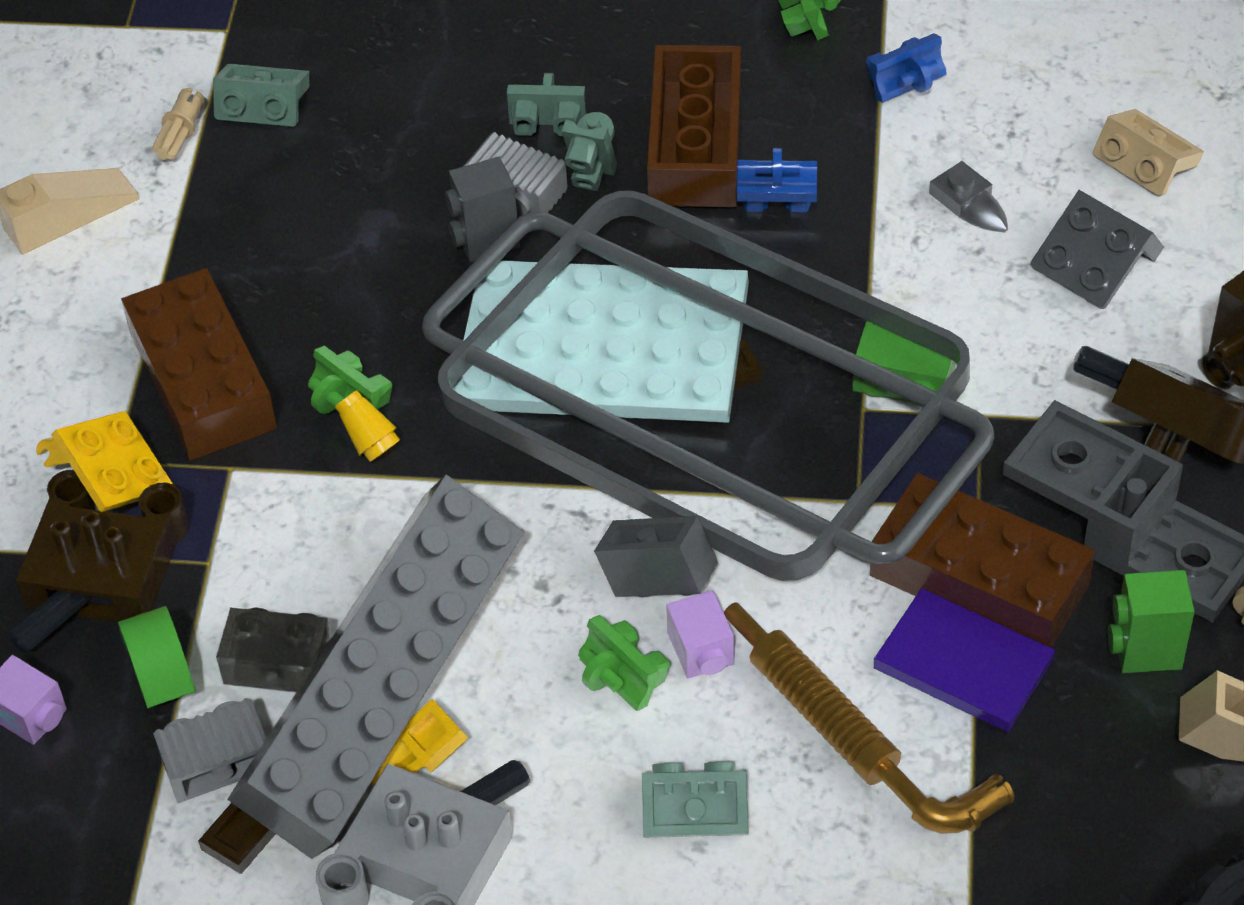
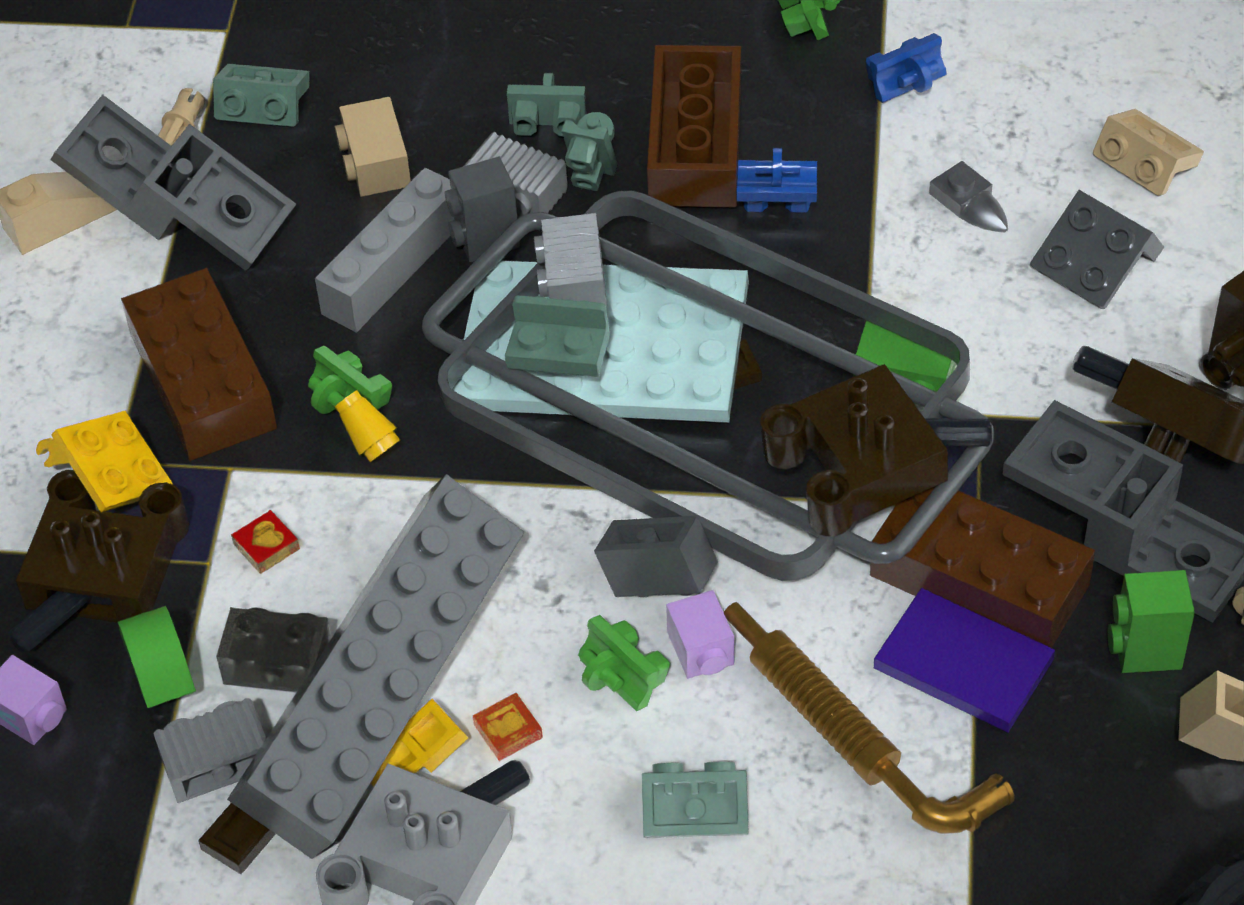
(173, 182): none -> dark grey bracket
(265, 541): none -> tile
(374, 146): none -> tan brick
(386, 252): none -> light grey brick
(507, 726): none -> clear yellow tile
(558, 336): none -> sand green bracket
(571, 259): none -> light grey brick
(869, 443): none -> dark brown piece

